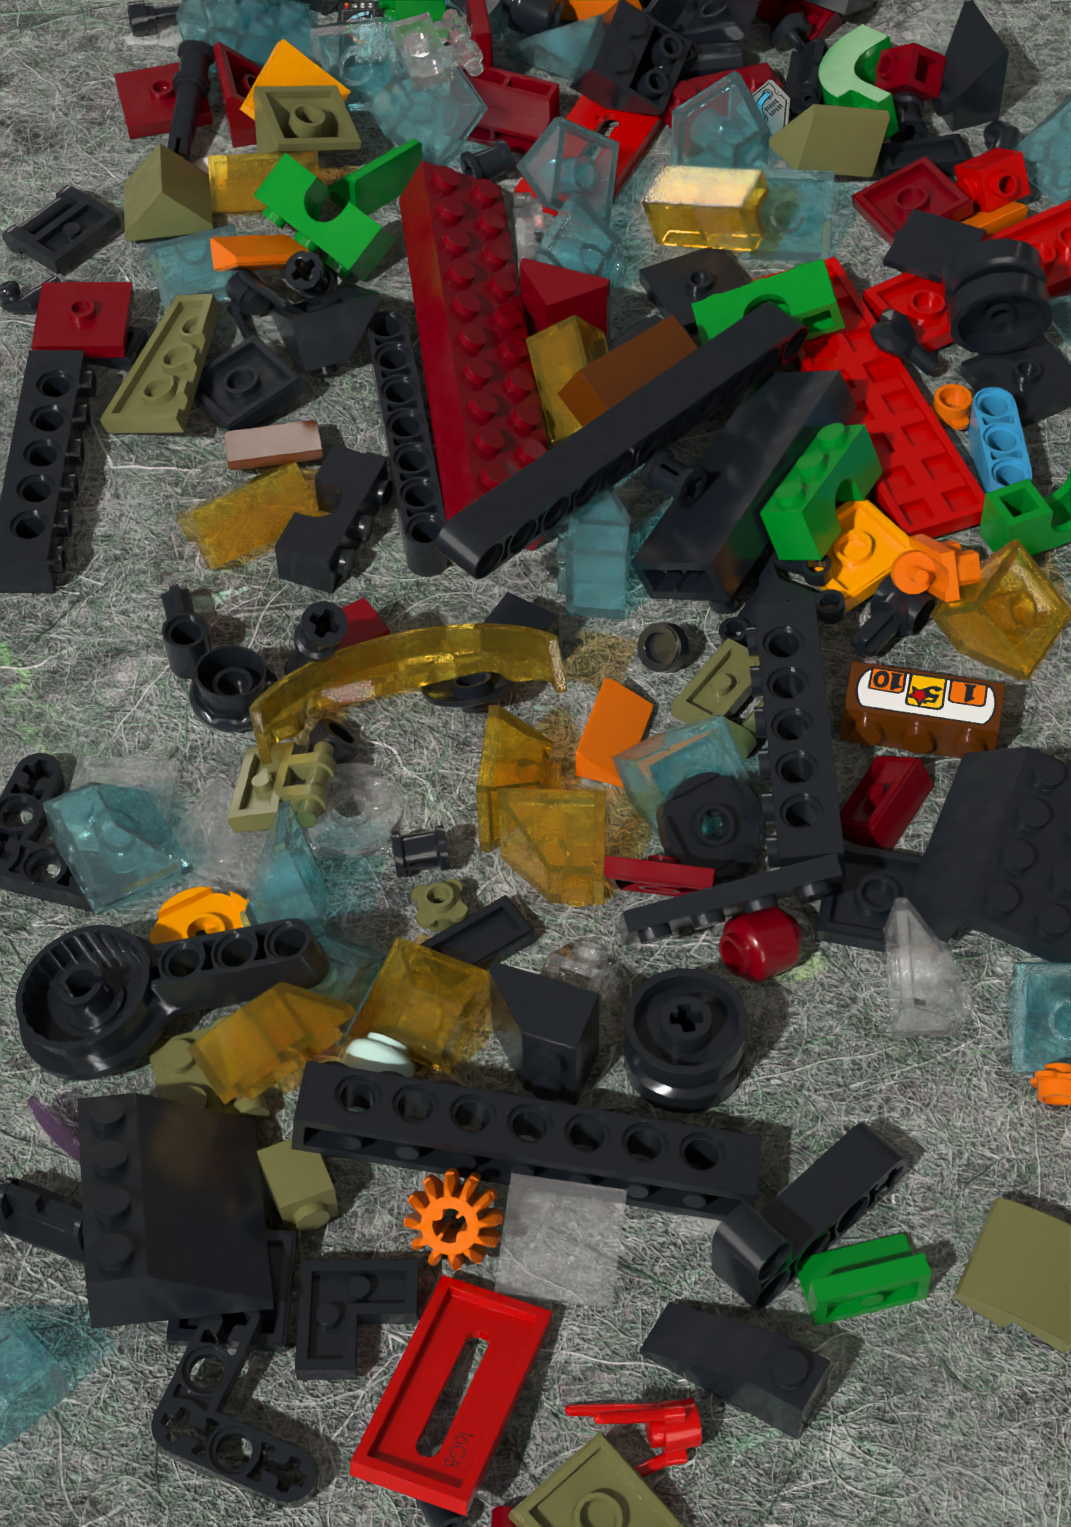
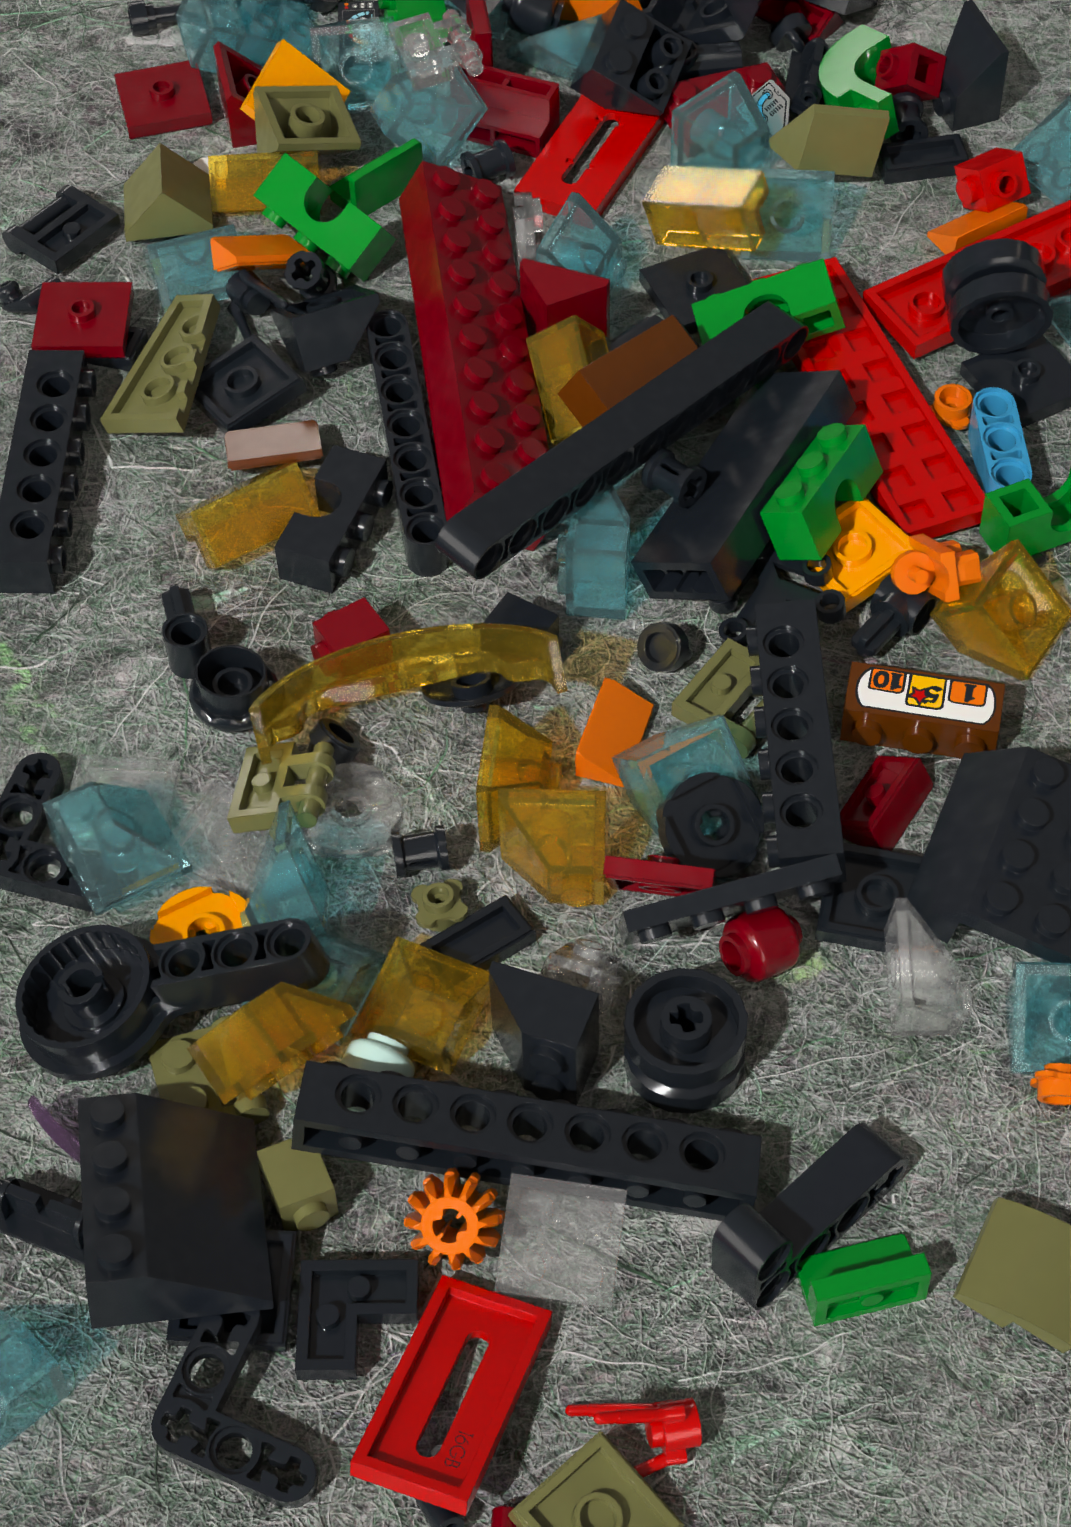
(191, 86): black pin -> none
(317, 634): black pin -> none
(569, 161): clear light blue slope -> none
(741, 1365): black slope -> none
(899, 339): black rock -> none
(915, 186): dark red plate -> none
(929, 243): black piece -> none
(1000, 135): black arm -> none

